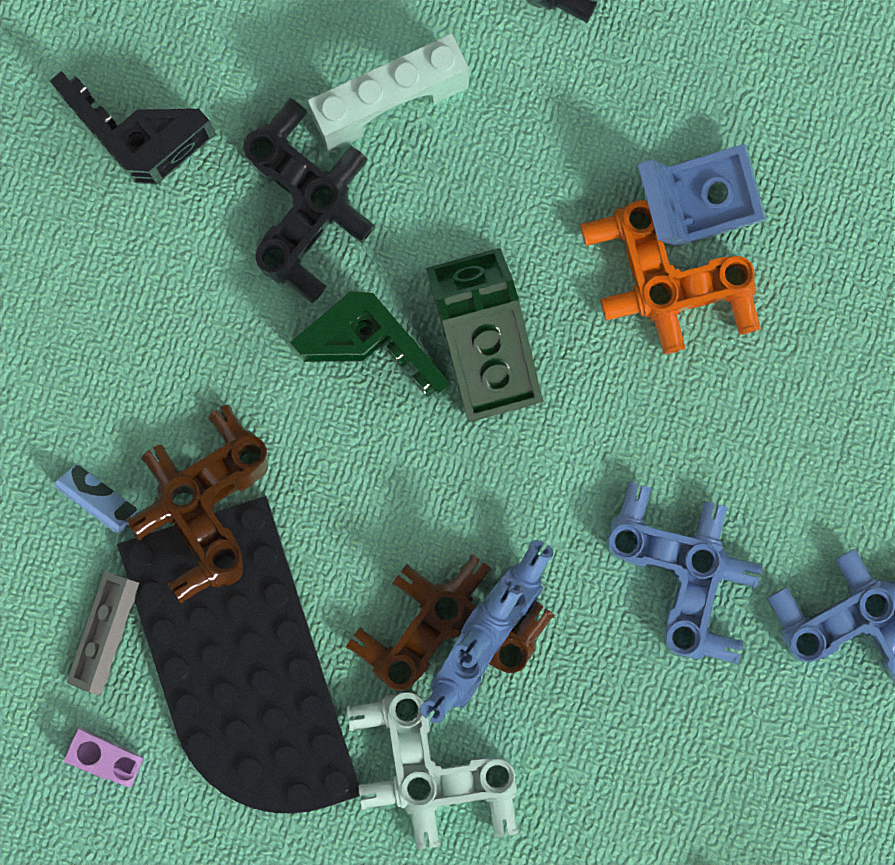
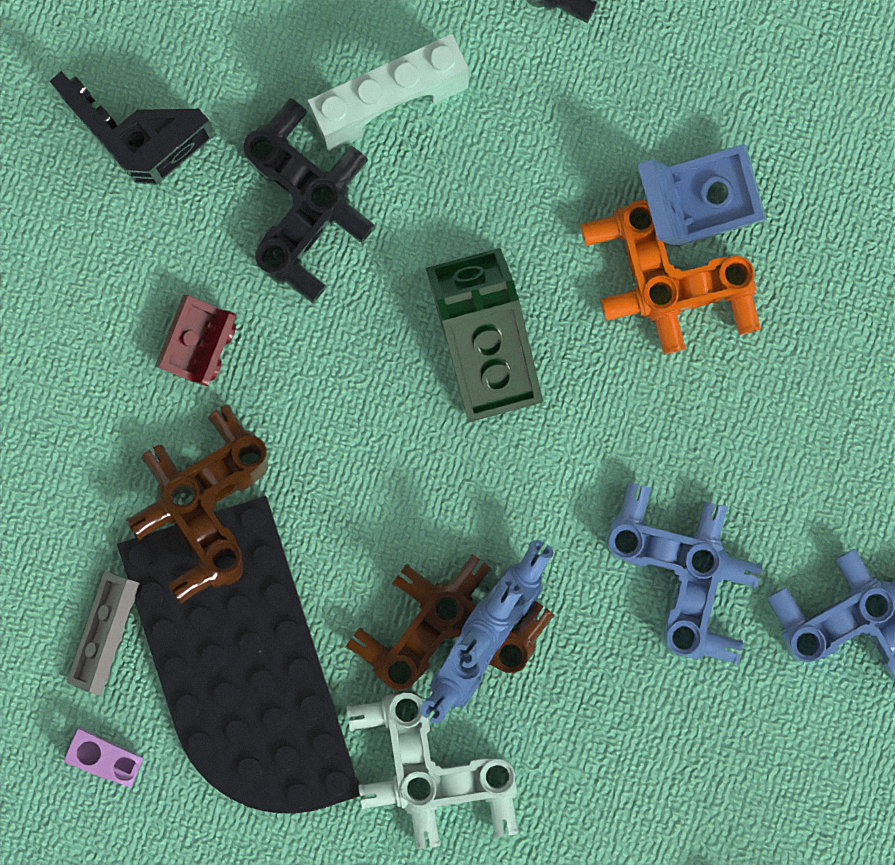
(96, 498): light blue slope -> none
(196, 341): none -> bracket
(337, 339): dark green bracket -> none

